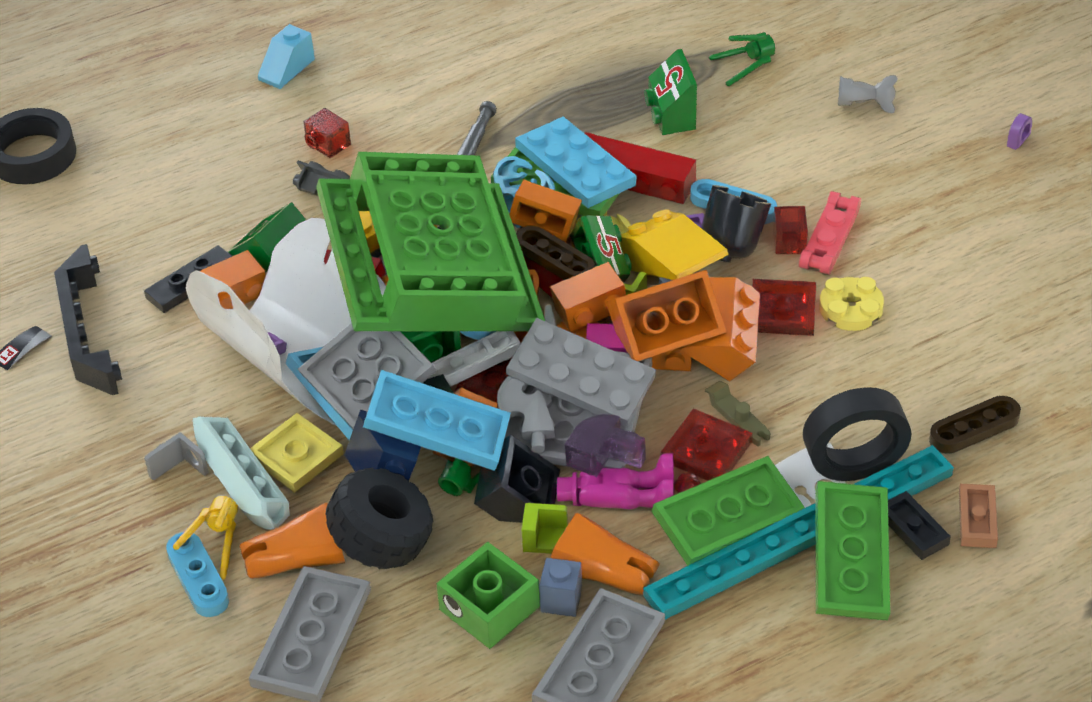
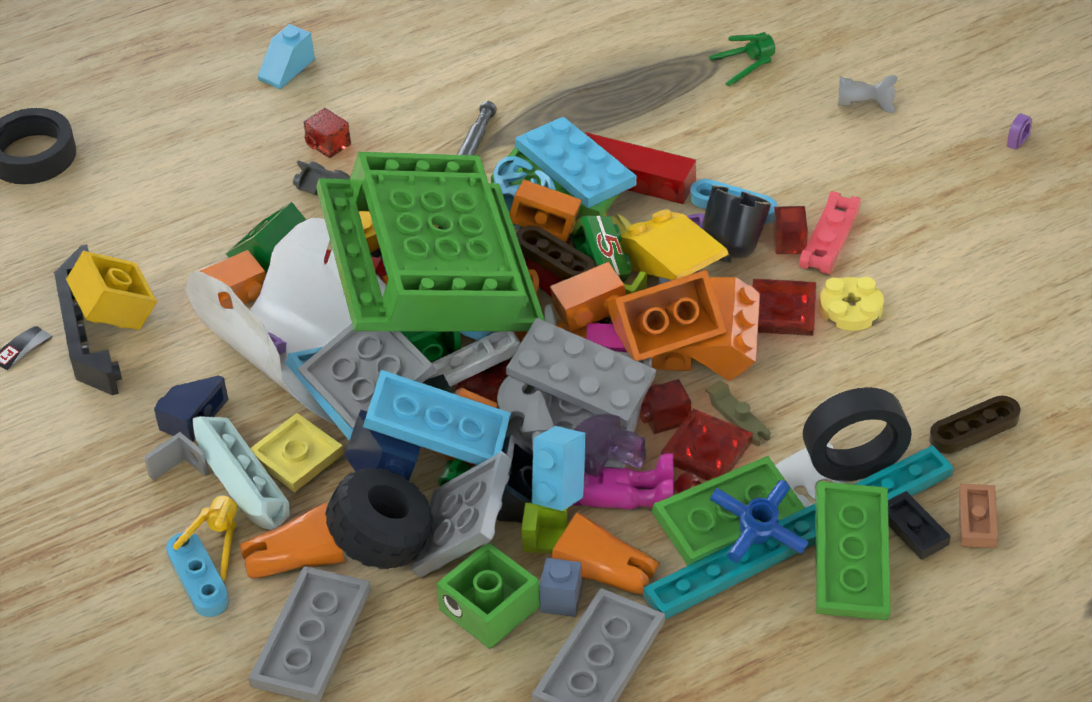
(111, 290): none -> yellow brick
(172, 289): black plate -> none
(188, 401): none -> dark blue slope
(464, 514): none -> light grey plate
(558, 468): none -> medium azure brick
(665, 406): none -> clear red brick
(673, 95): green slope -> none
(753, 530): none -> blue bar

